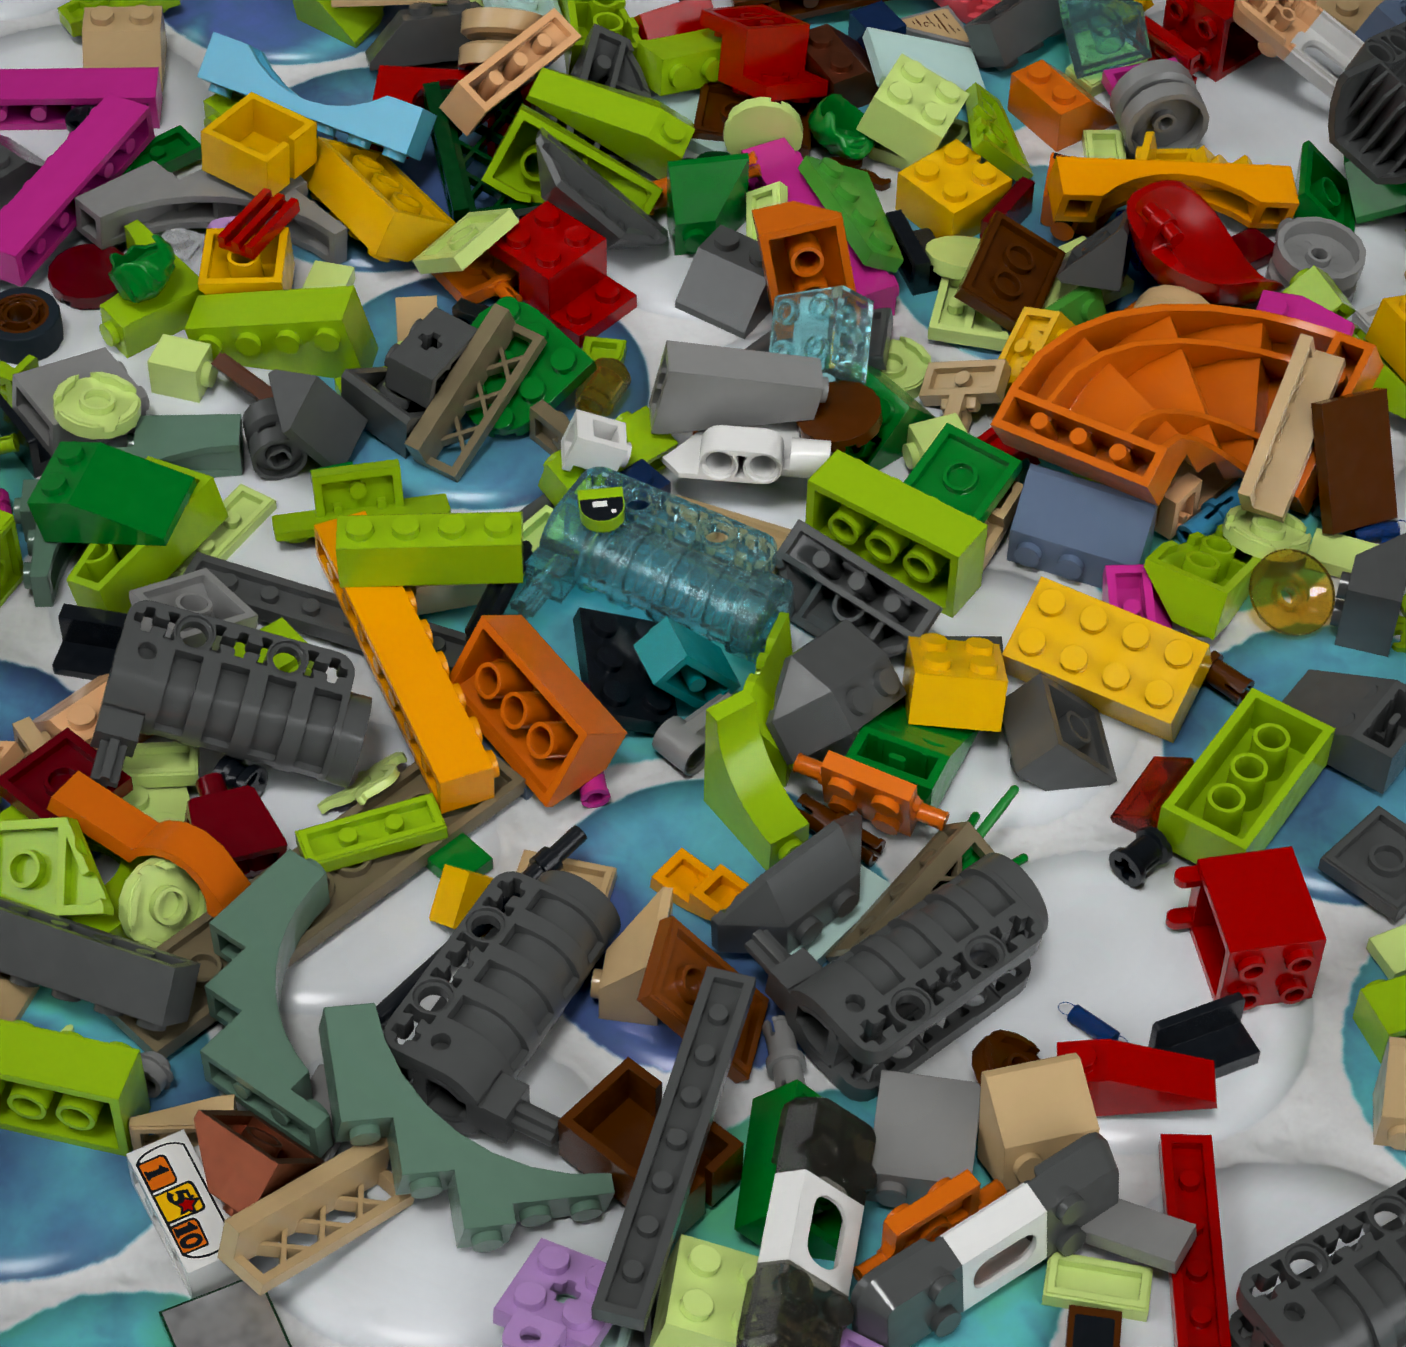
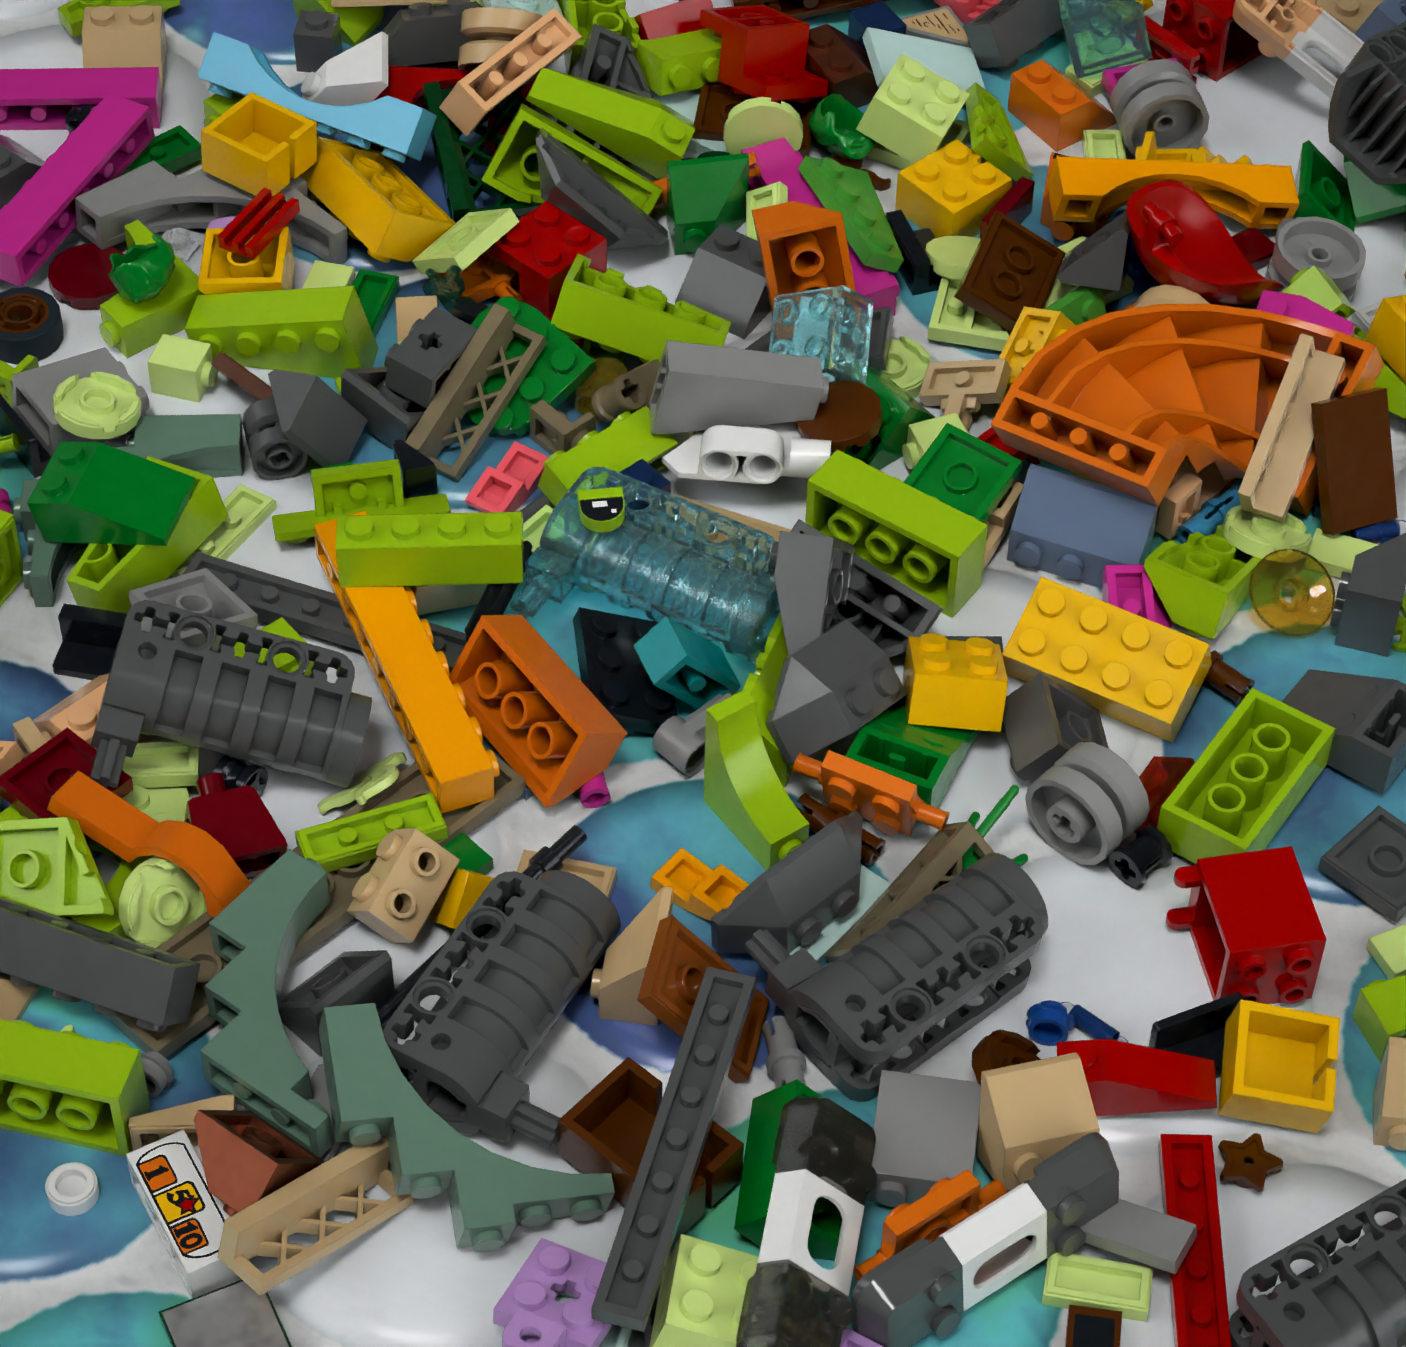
(72, 1189): none -> white tile
(316, 39): none -> dark grey brick
(346, 980): none -> dark grey slope
(352, 76): none -> white slope
(376, 295): none -> green tile
(402, 884): none -> tan brick
(417, 471): none -> black slope
(447, 288): none -> clear green piece
(511, 481): none -> coral slope
(594, 442): white brick -> none
(626, 393): none -> dark tan piece
(629, 317): none -> lime wedge
(810, 583): none -> dark grey wedge
(1049, 1023): none -> blue plate
(1087, 803): none -> light grey wheel
(1248, 1175): none -> reddish brown plate
(1272, 1065): none -> yellow piece

